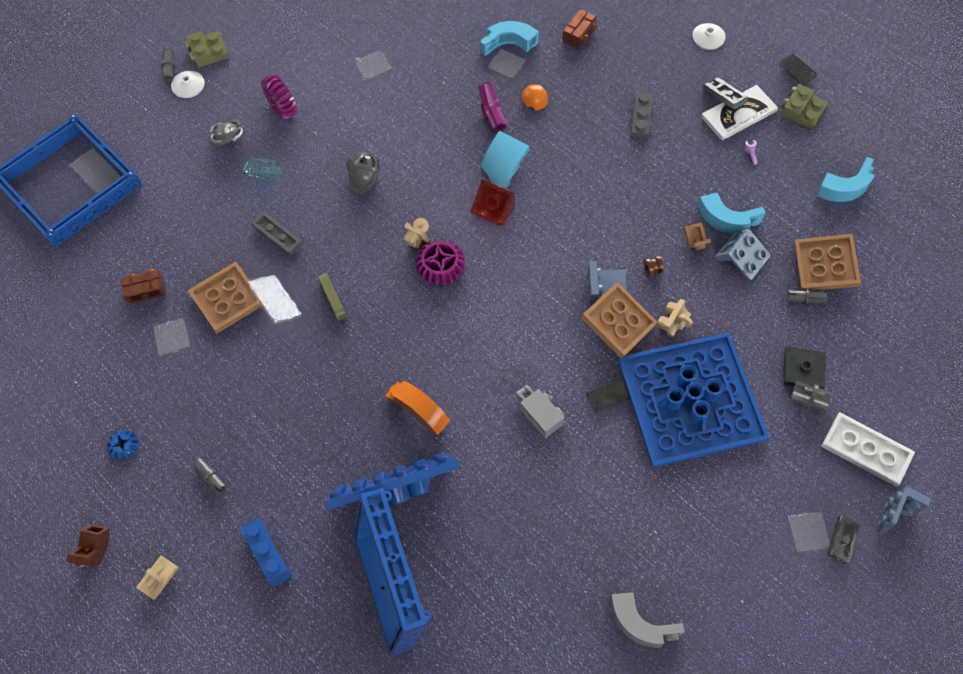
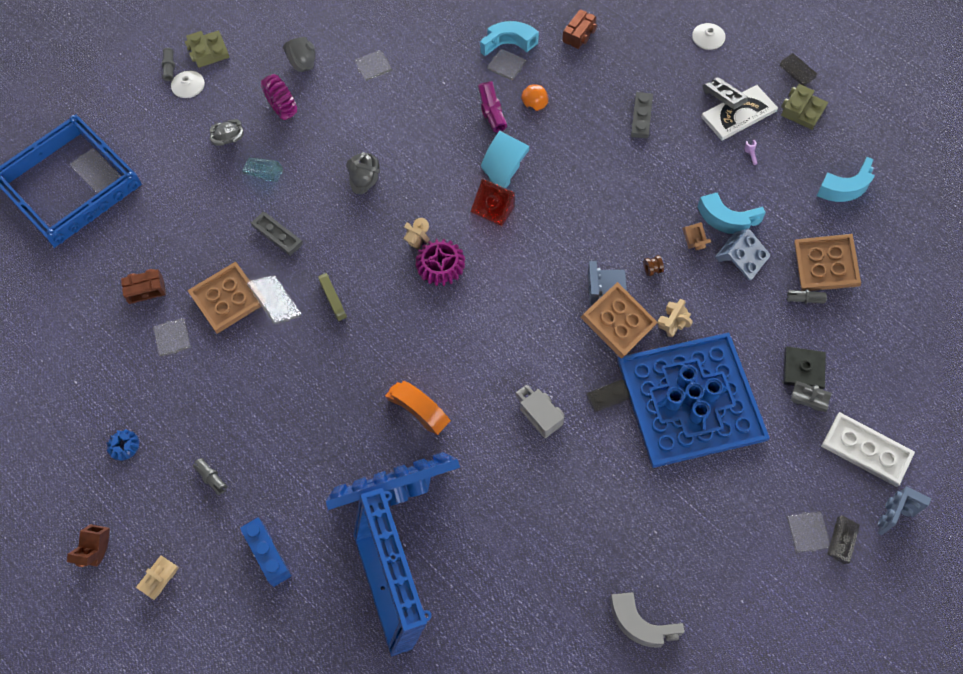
(300, 53): none -> dark grey helmet

